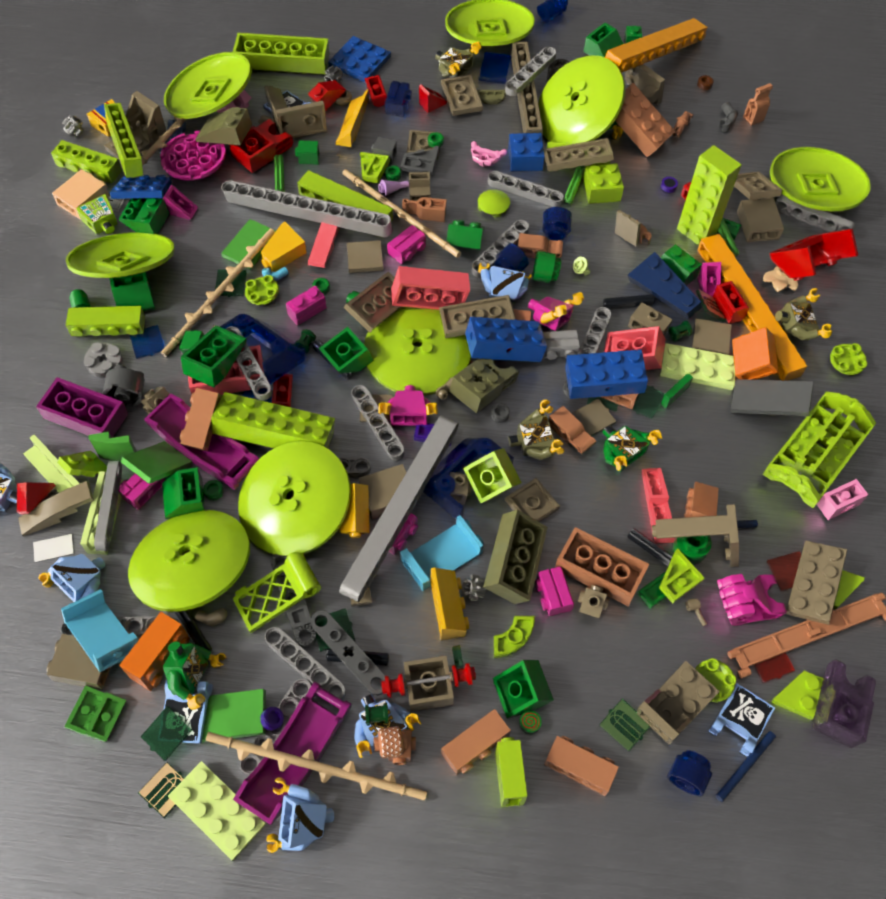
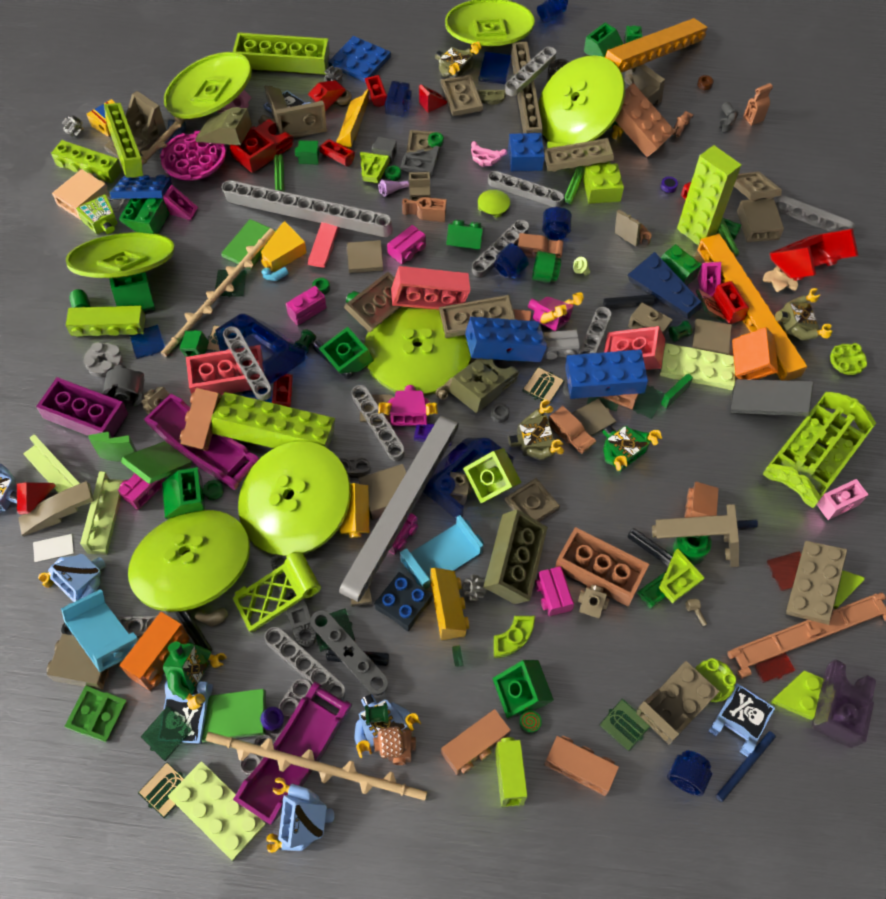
(82, 463): lime wing -> none
(108, 506): light grey beam -> none
(212, 356): green slope -> none
(261, 290): lime dish -> none
(325, 189): lime brick -> none
(337, 152): none -> red brick
(402, 214): tan plant -> none
(403, 601): none -> black brick
(428, 682): dark tan brick -> none
(503, 281): light blue torso -> none
(543, 385): none -> piece
(656, 498): coral slope -> none
(749, 600): dark pink piece -> none
(820, 179): lime dish -> none

